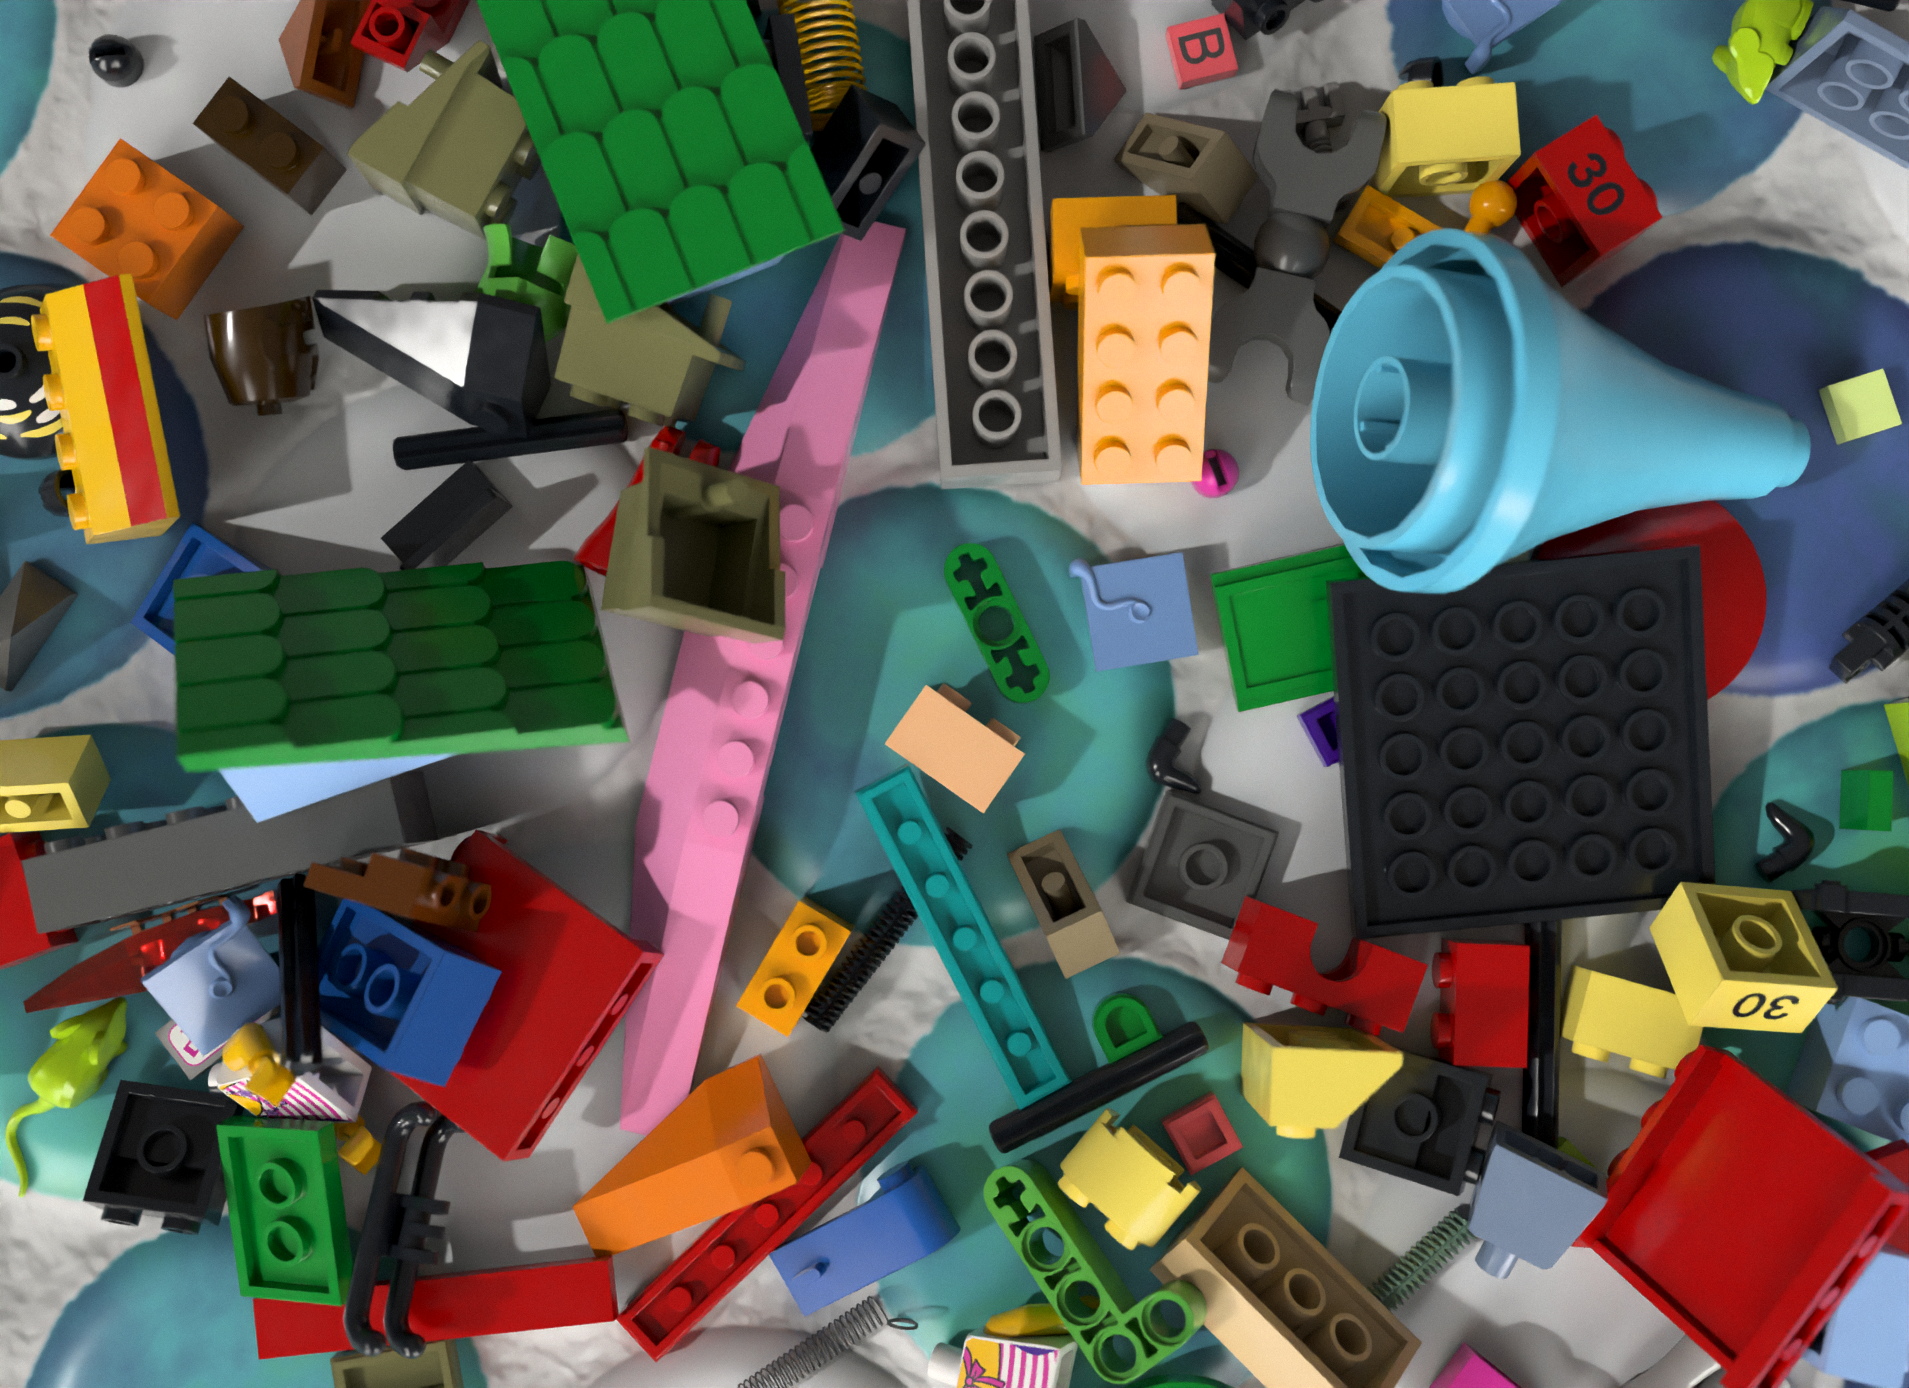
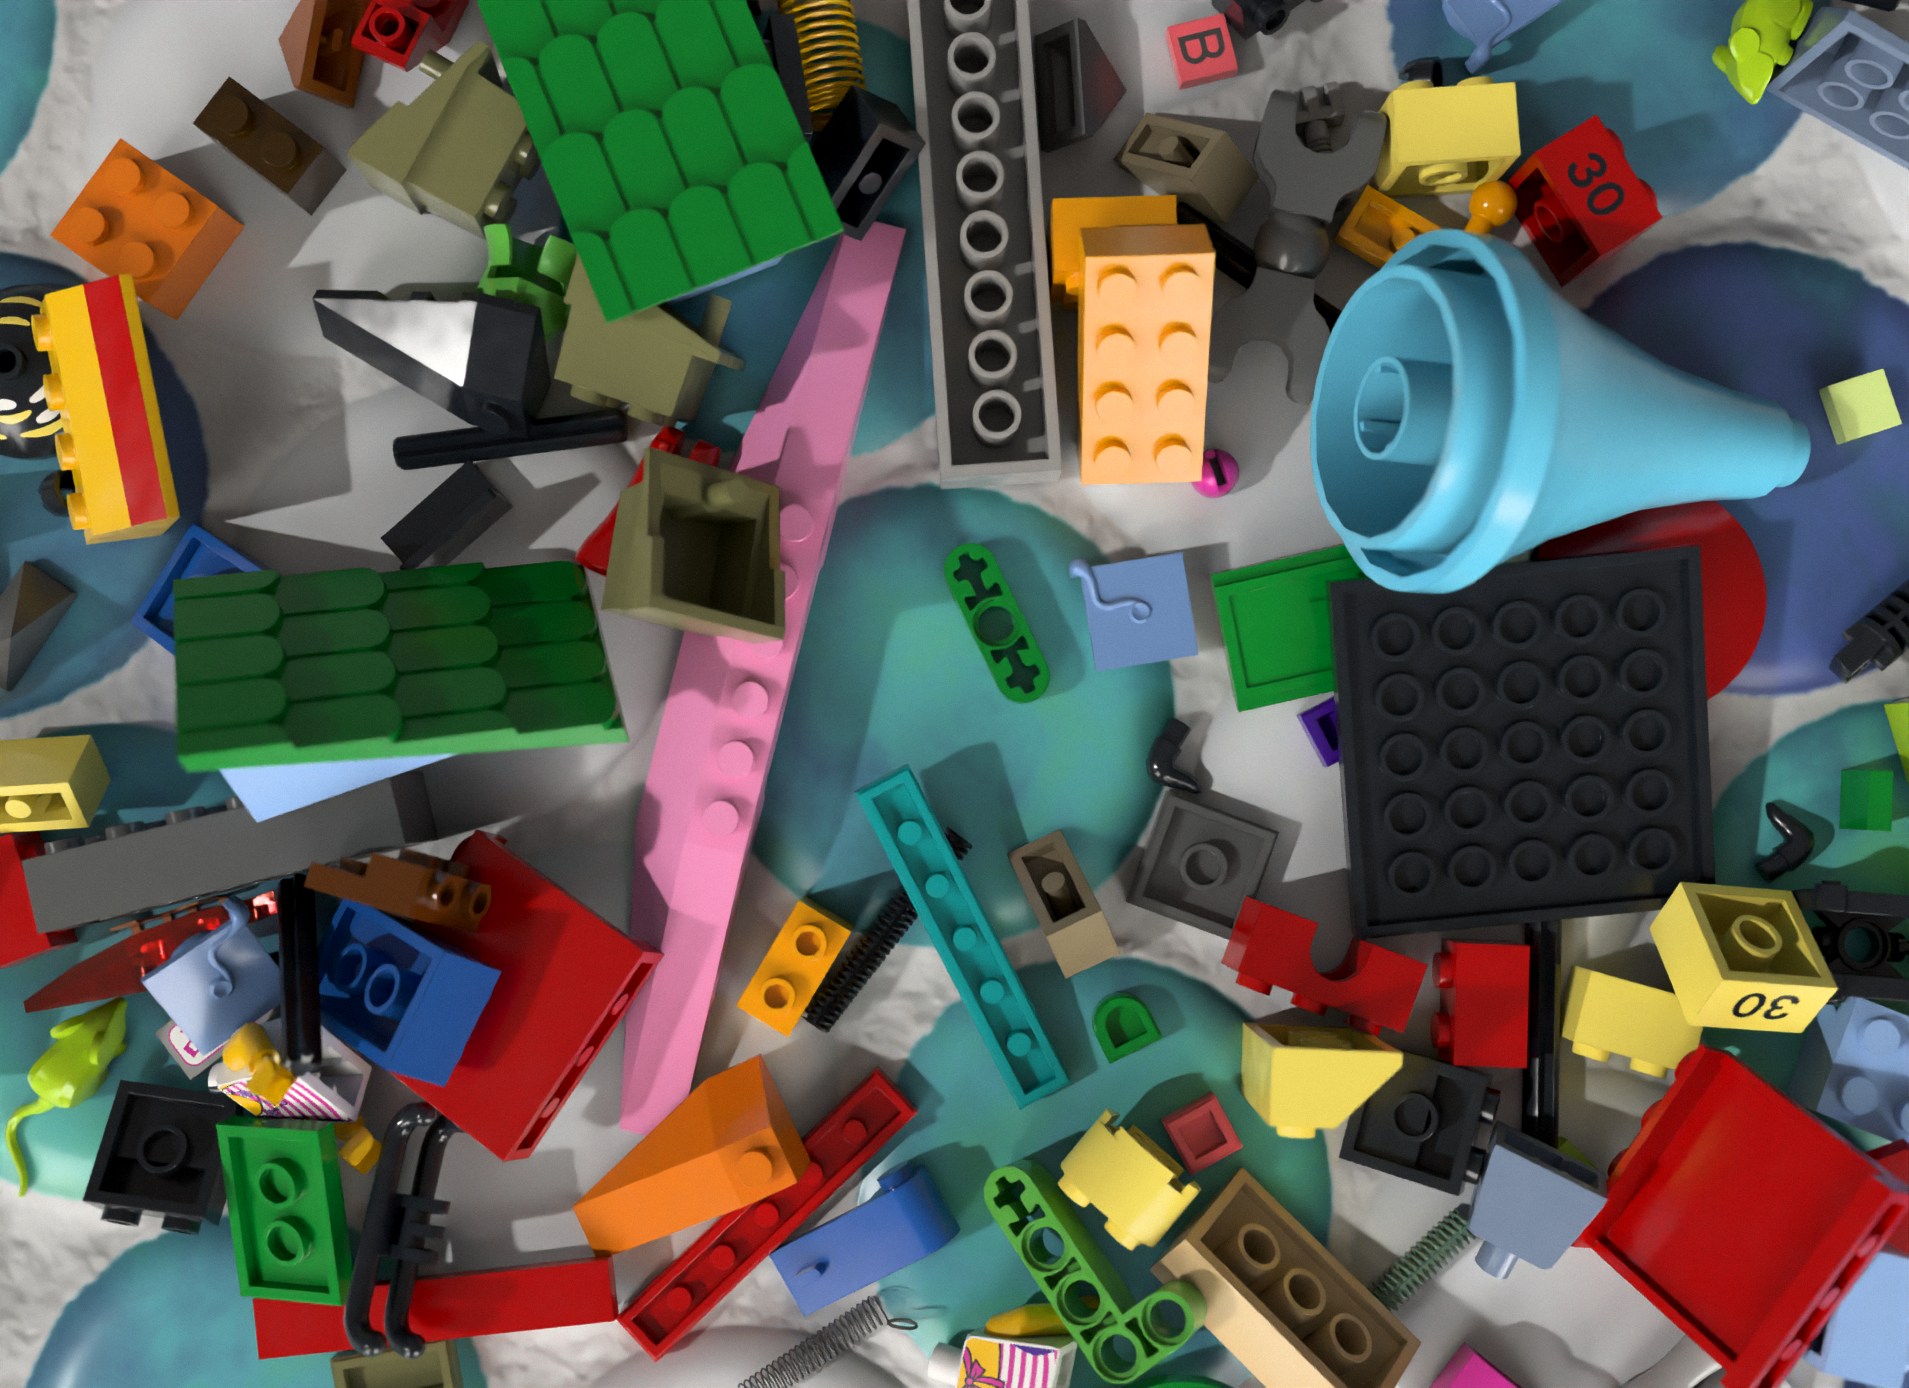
(116, 69): black hinge -> none
(263, 354): dark brown helmet -> none
(955, 746): light nougat brick -> none
(1098, 1087): black axle -> none

